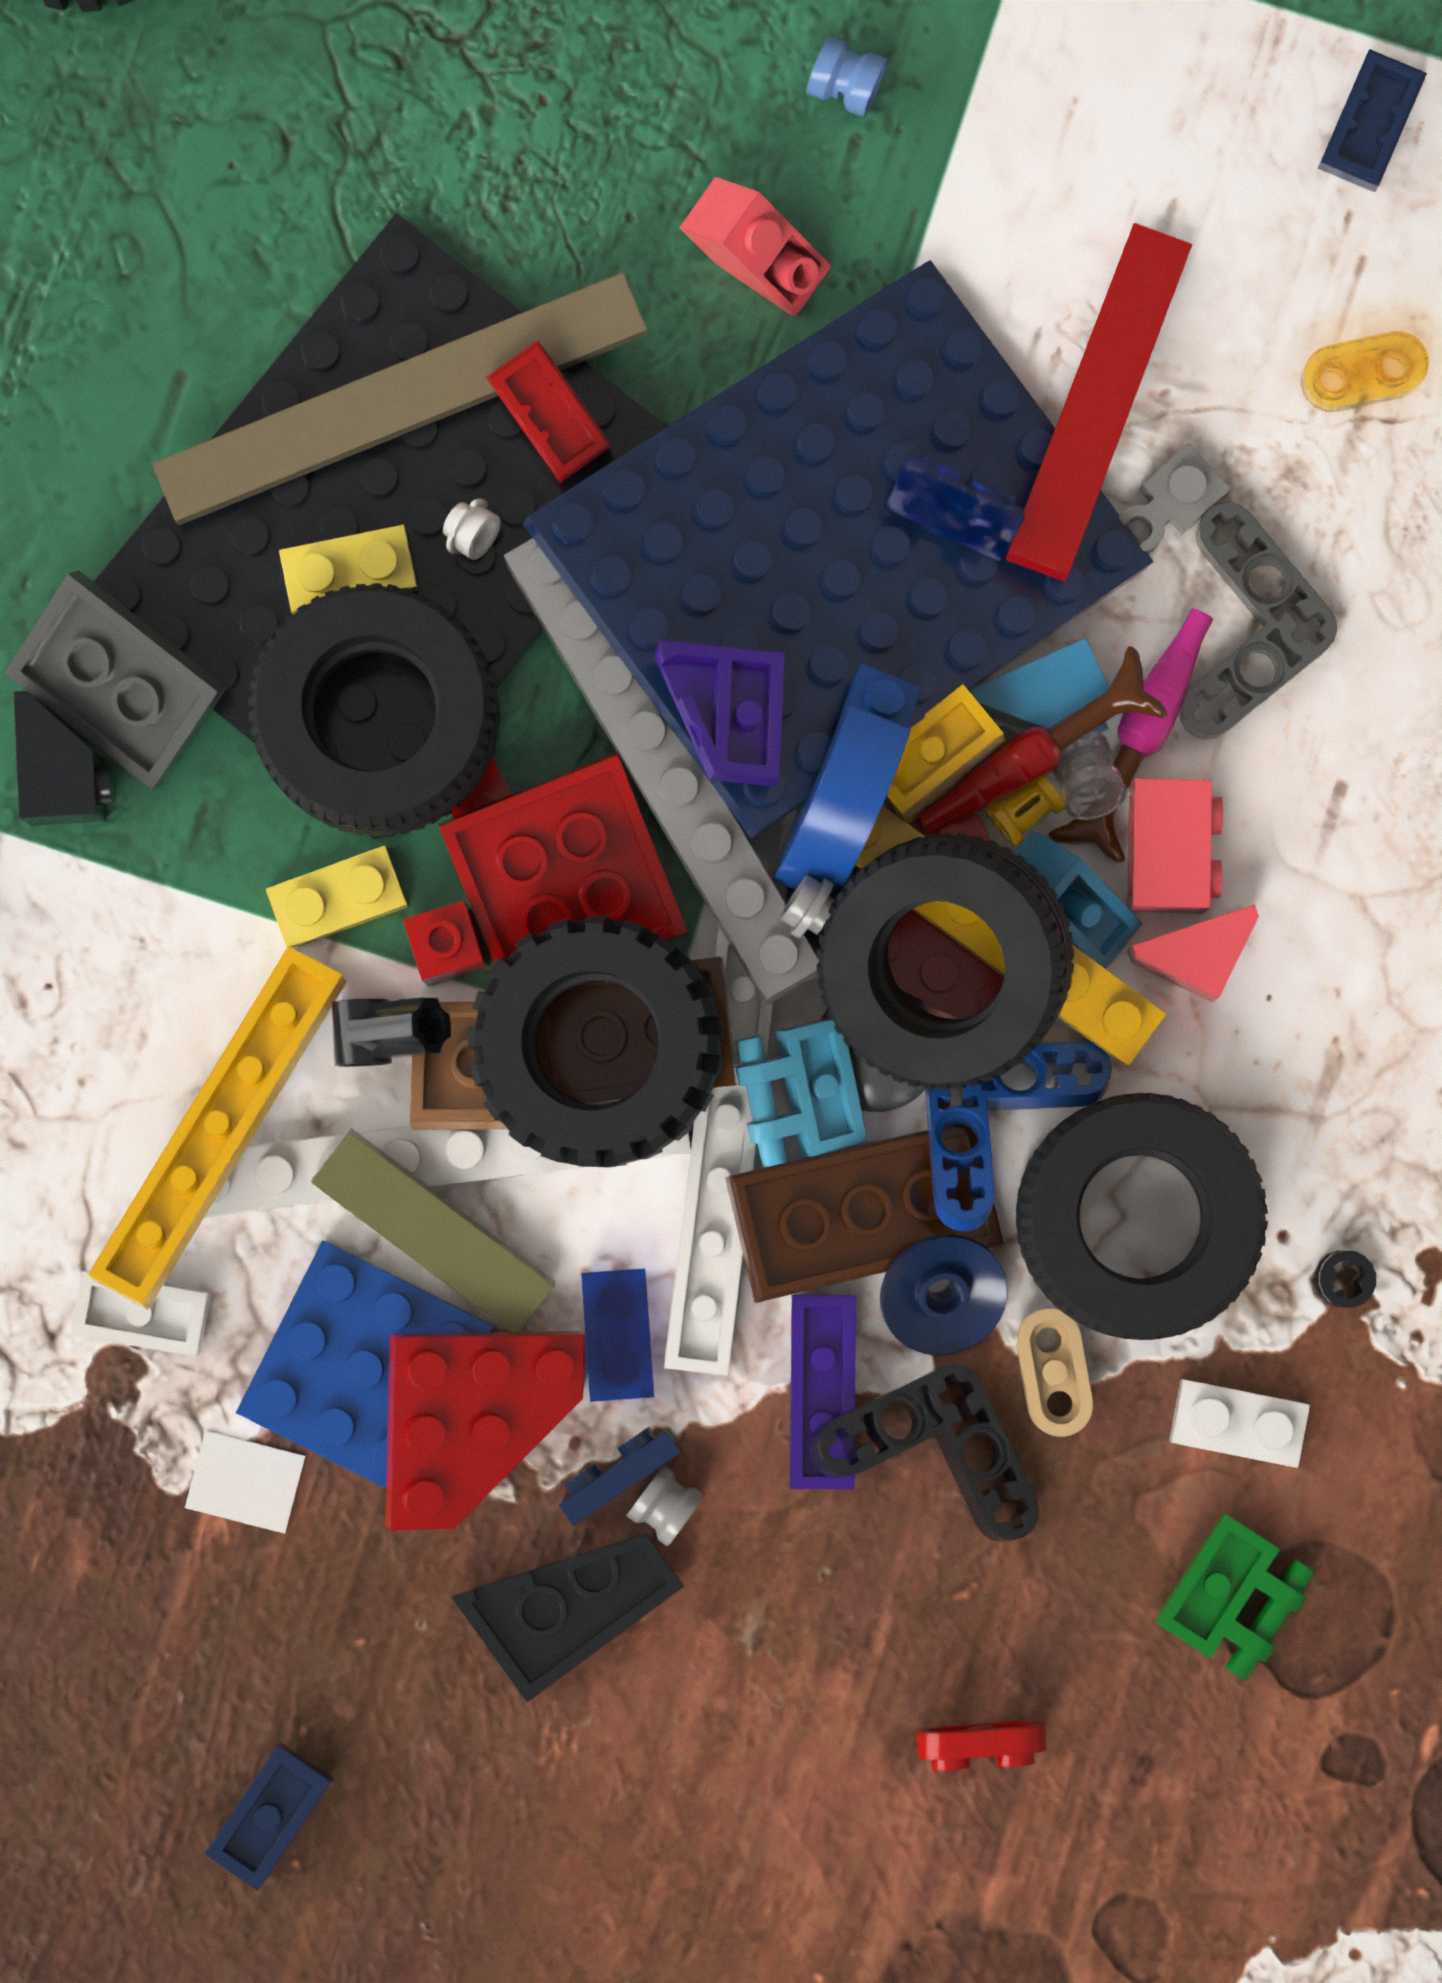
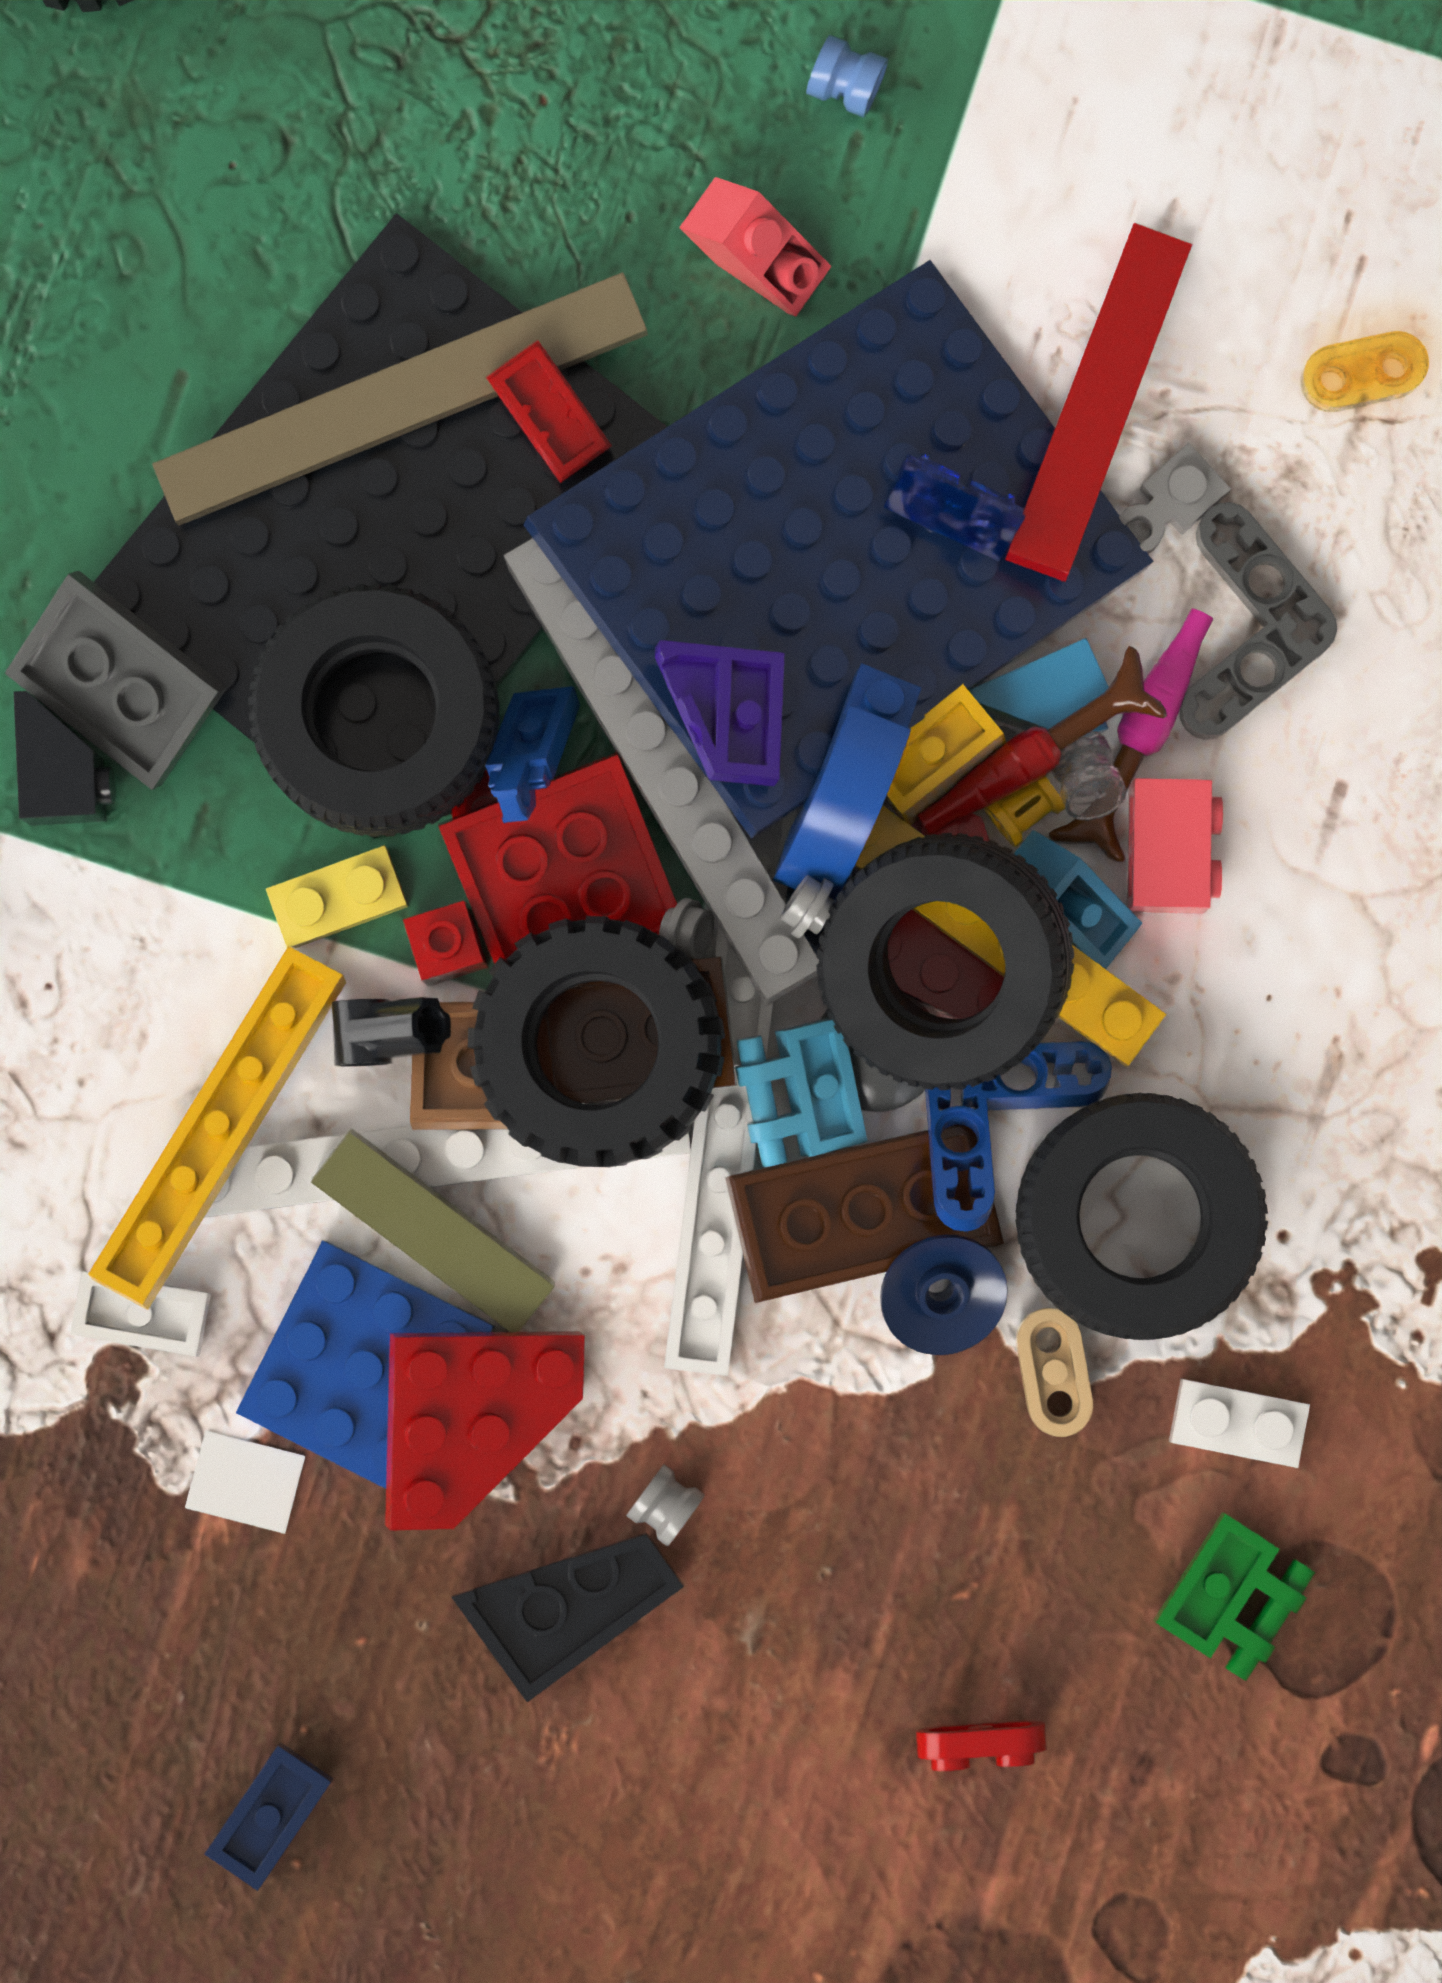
(349, 560): light yellow plate -> none
(471, 529): white plate -> none
(530, 748): none -> blue hinge
(595, 1489): dark blue plate -> none
(618, 1335): clear blue plate -> none
(688, 928): none -> light grey plate
(820, 1381): dark purple plate -> none
(934, 1419): black beam -> none
(1198, 955): coral slope -> none
(1364, 1283): black bush -> none
(1372, 120): dark blue plate -> none

